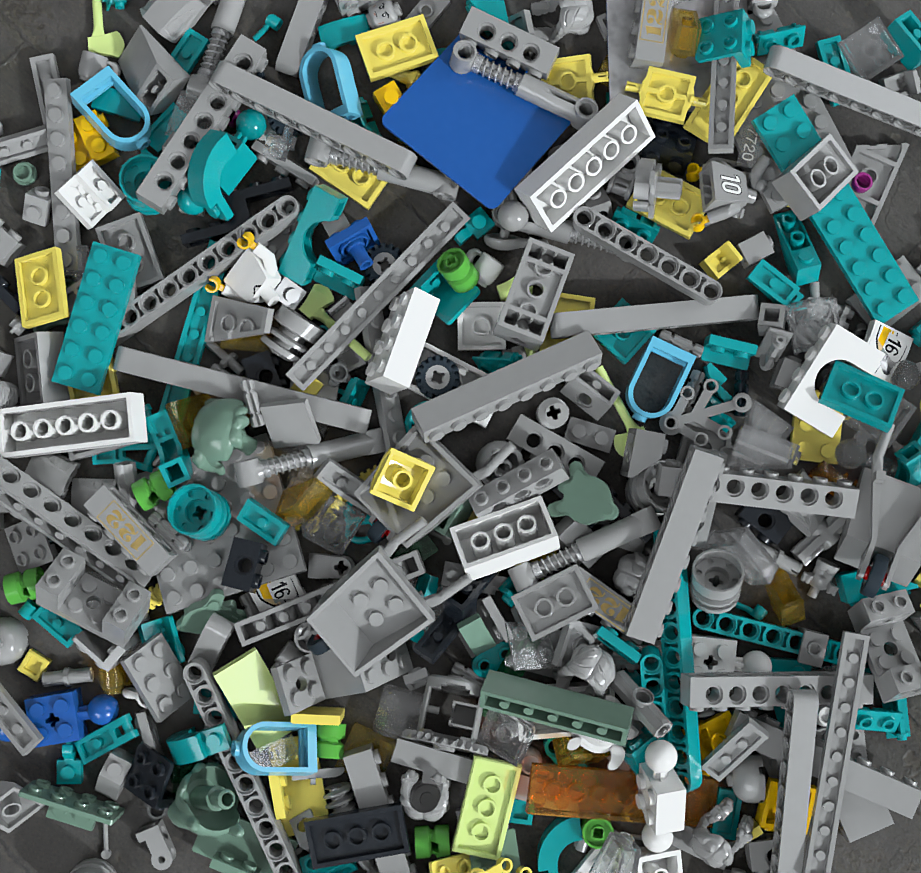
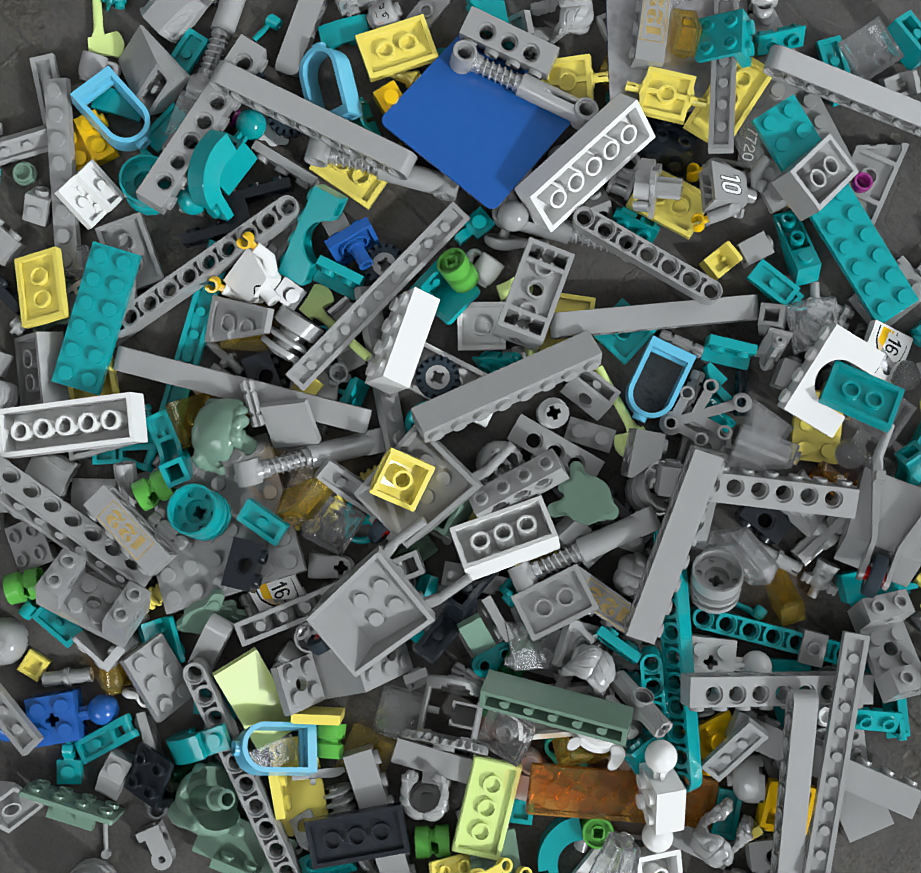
(277, 146): clear bracket -> none

